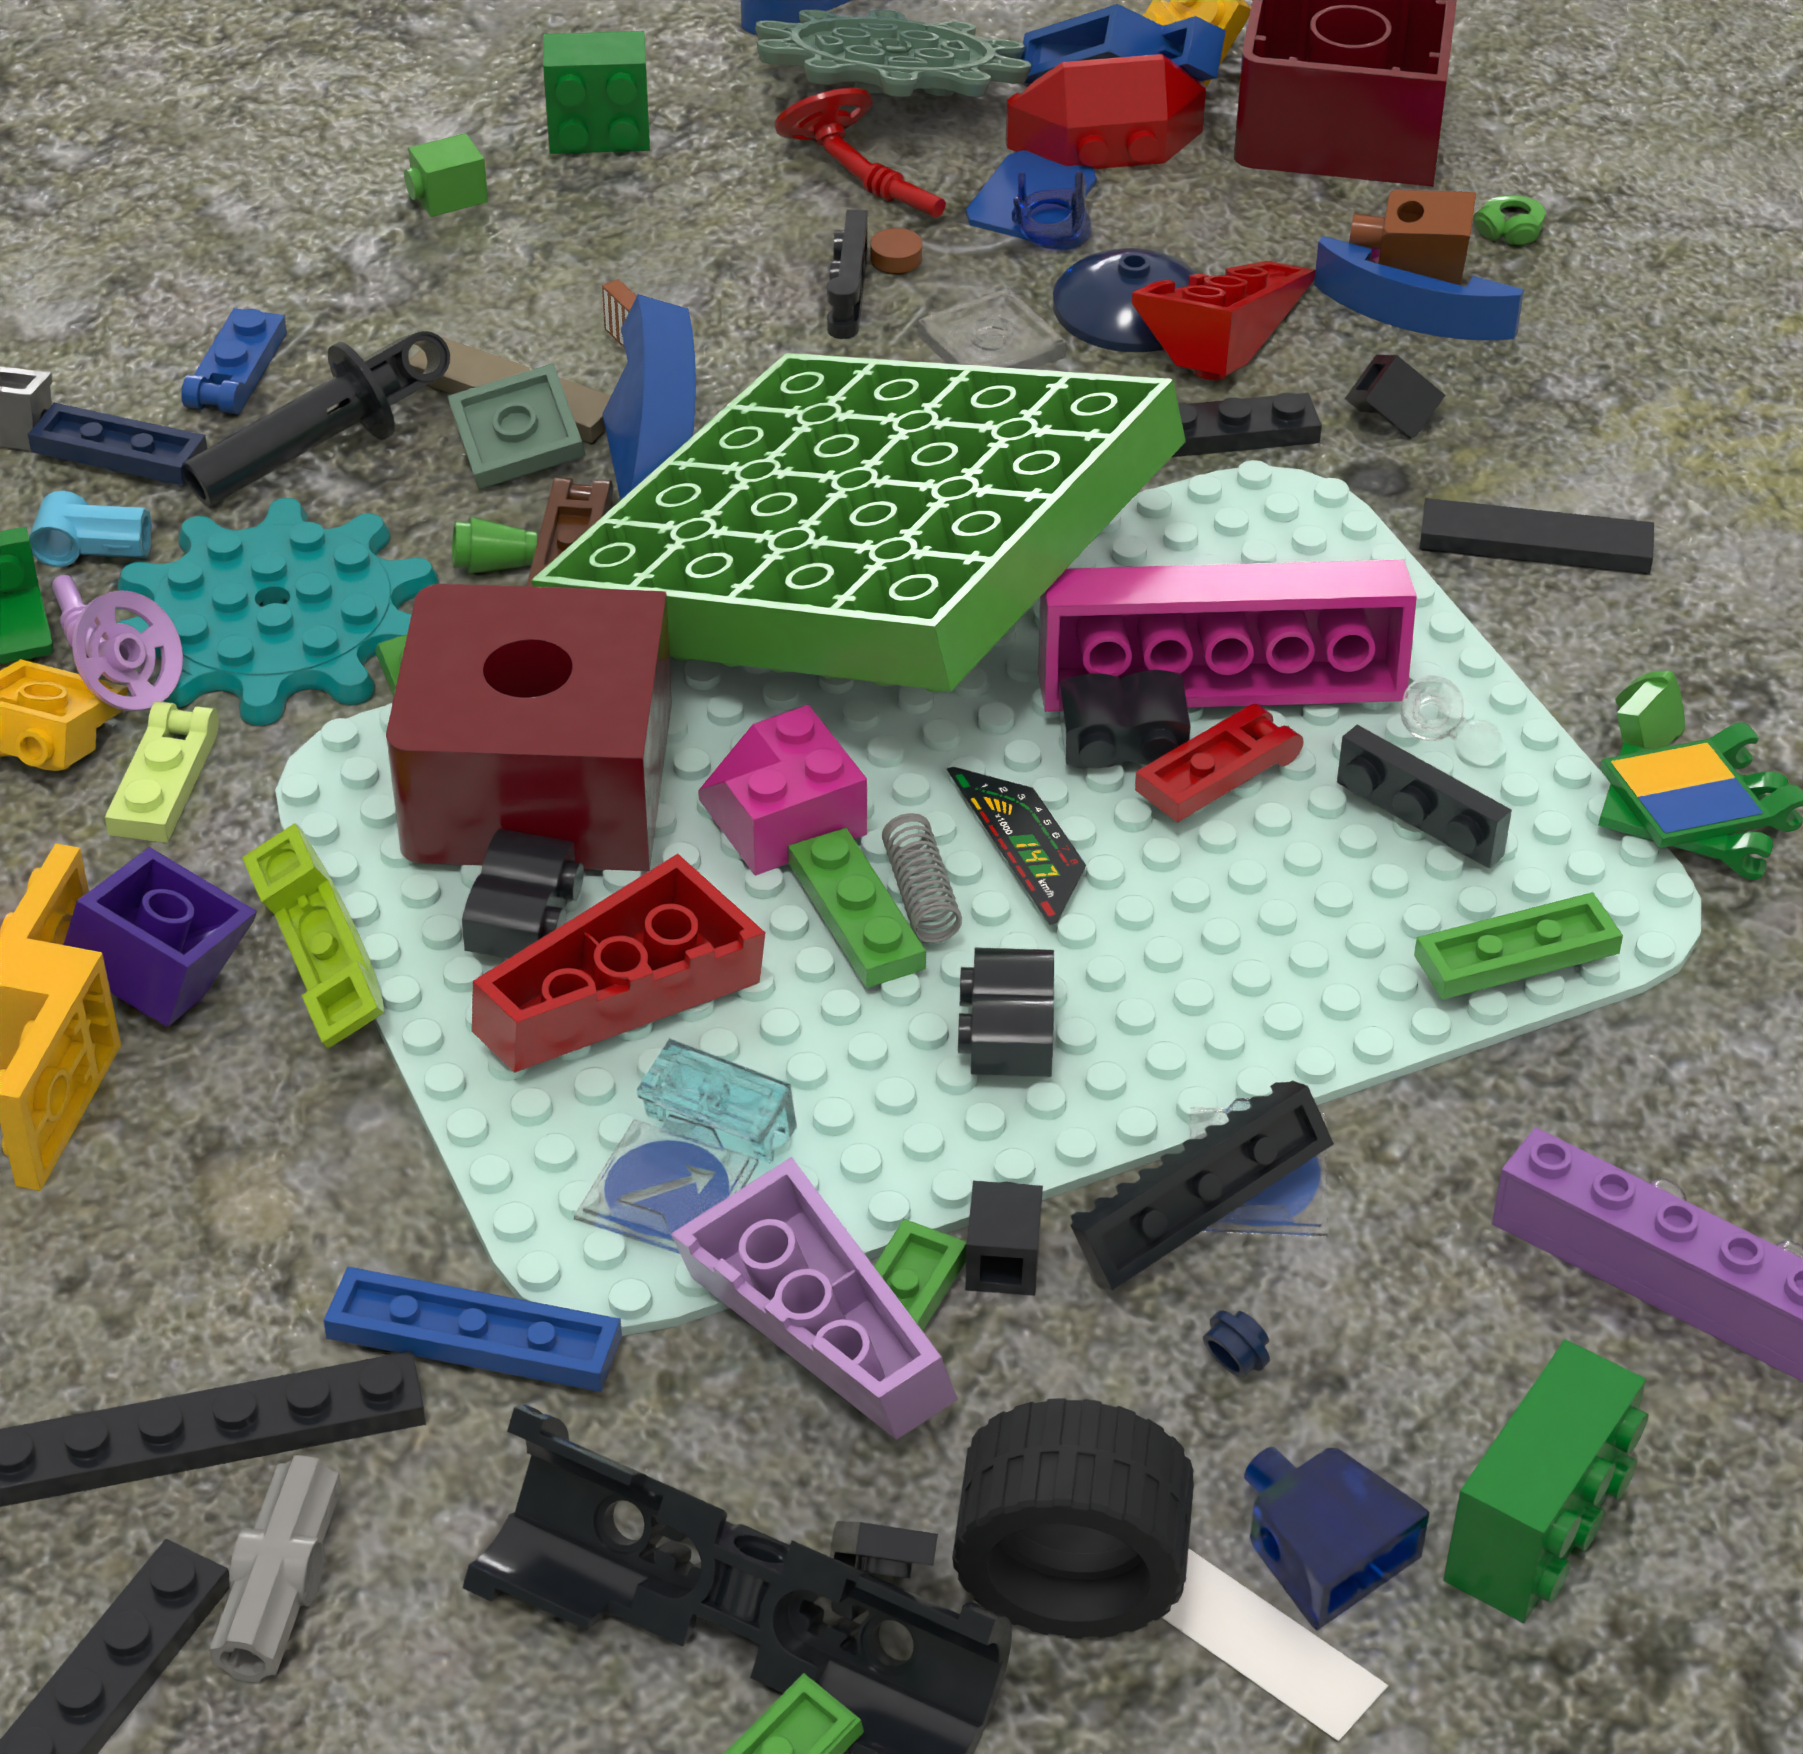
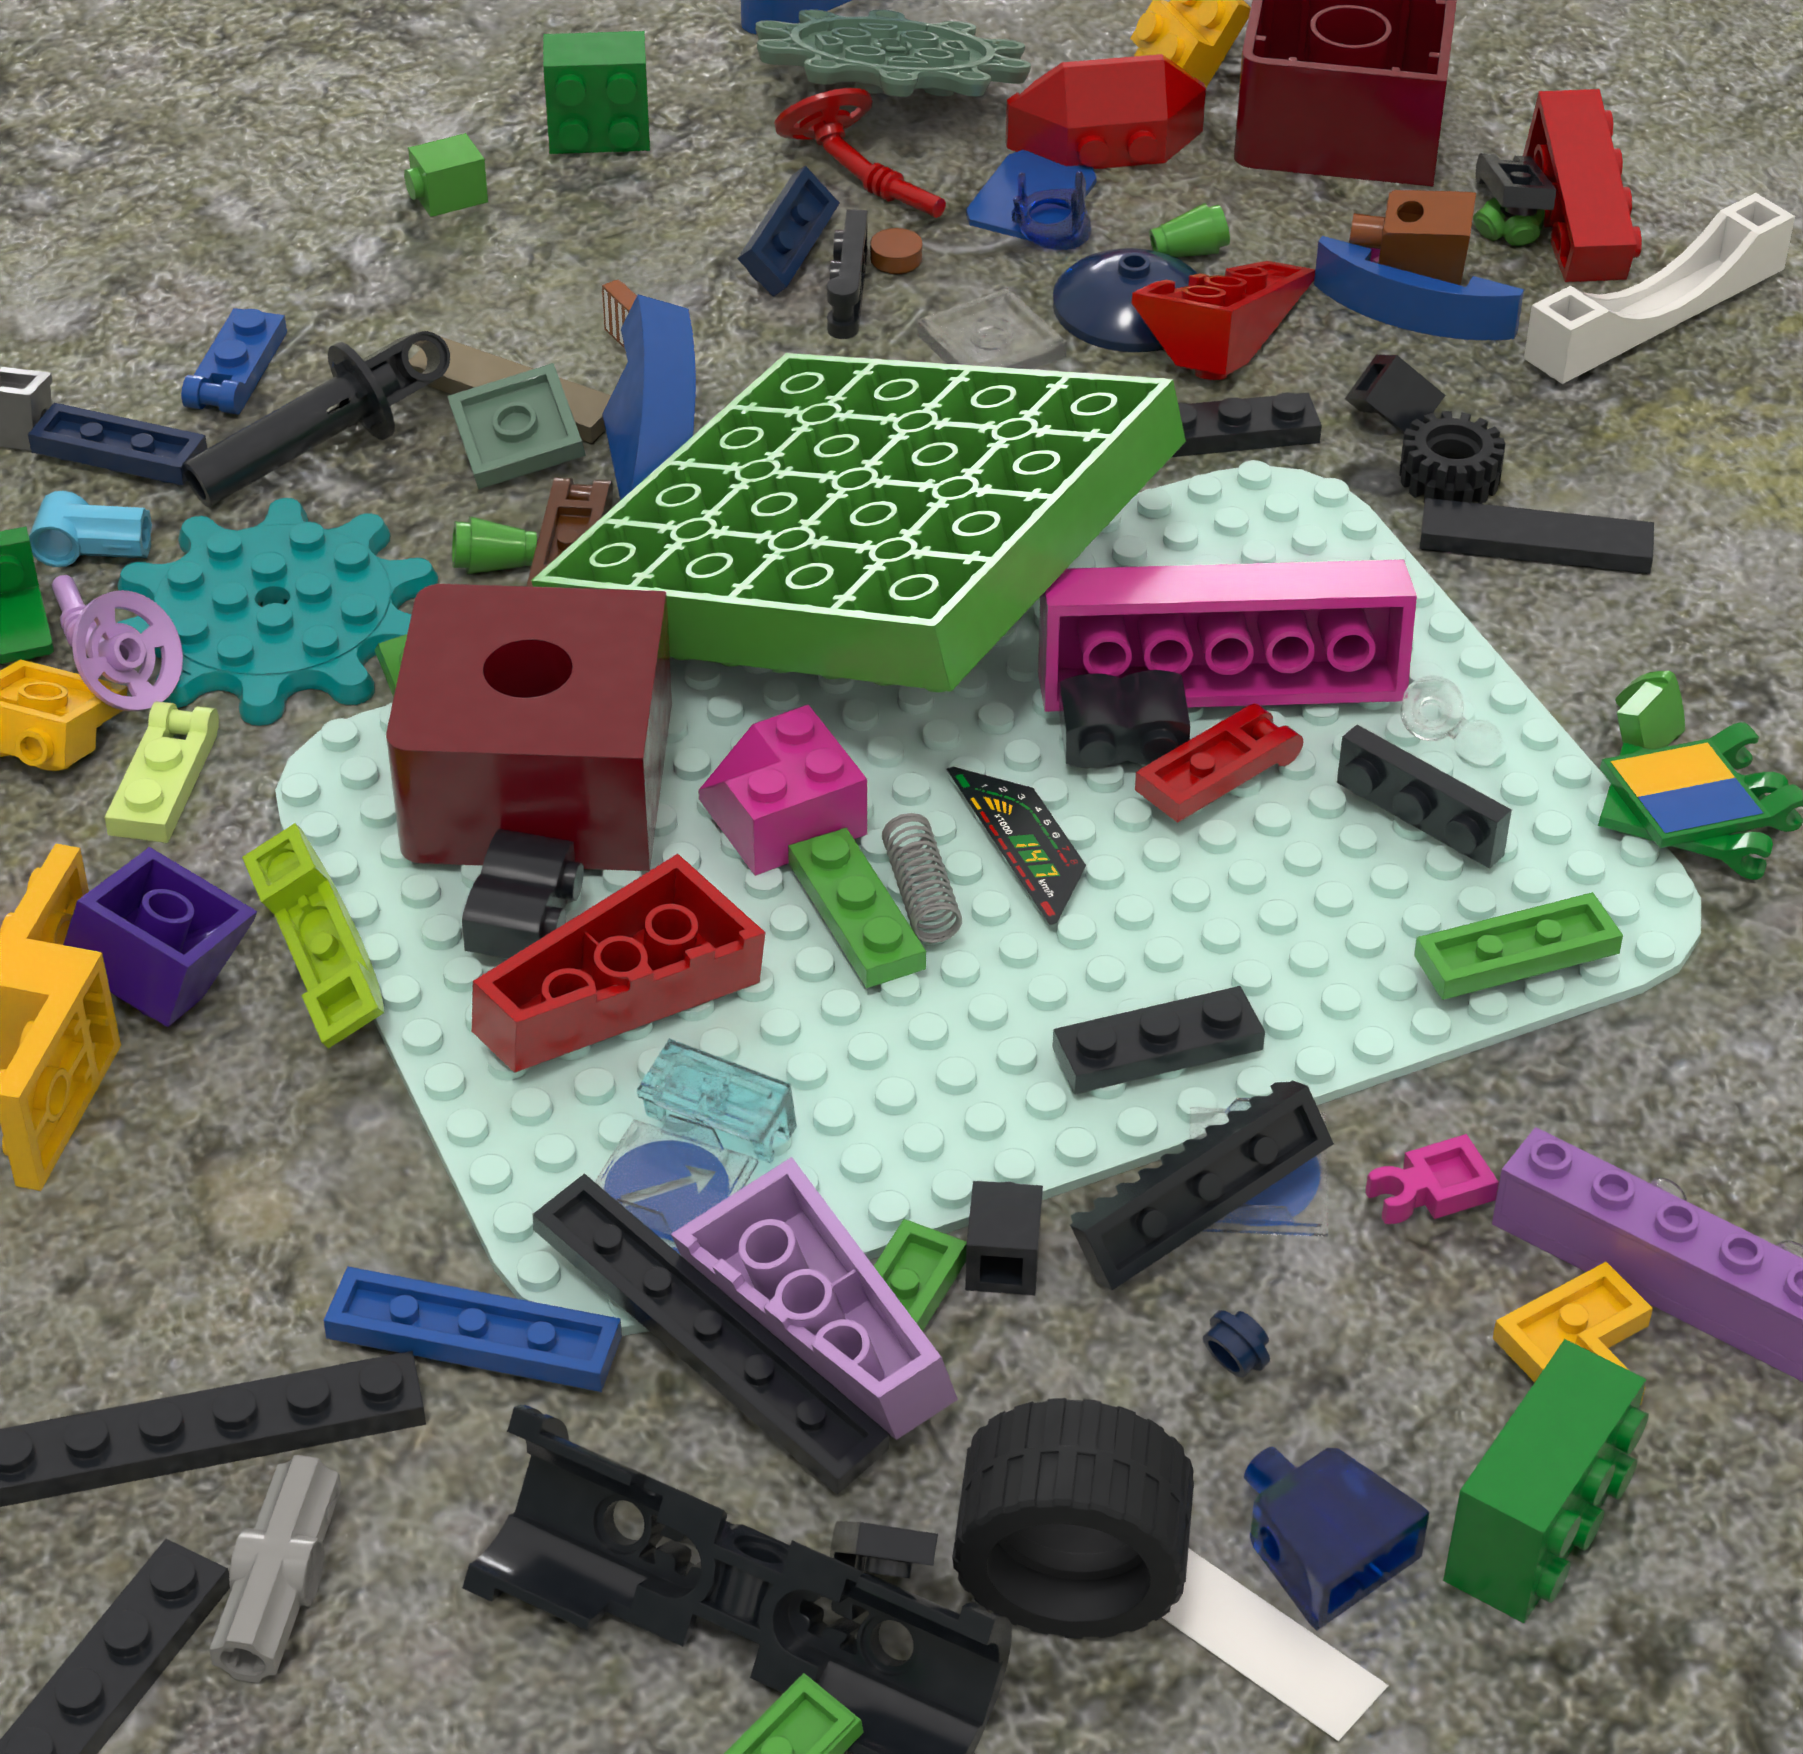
(712, 1333): none -> black plate
(788, 231): none -> dark blue plate
(1010, 1013): black brick -> none
(1124, 33): blue slope -> none
(1158, 1039): none -> black plate
(1192, 233): none -> bright green cone
(1440, 1176): none -> dark pink plate
(1452, 458): none -> black tyre
(1516, 183): none -> black plate
(1588, 1311): none -> yellow plate
(1591, 208): none -> red wedge
(1735, 251): none -> white arch

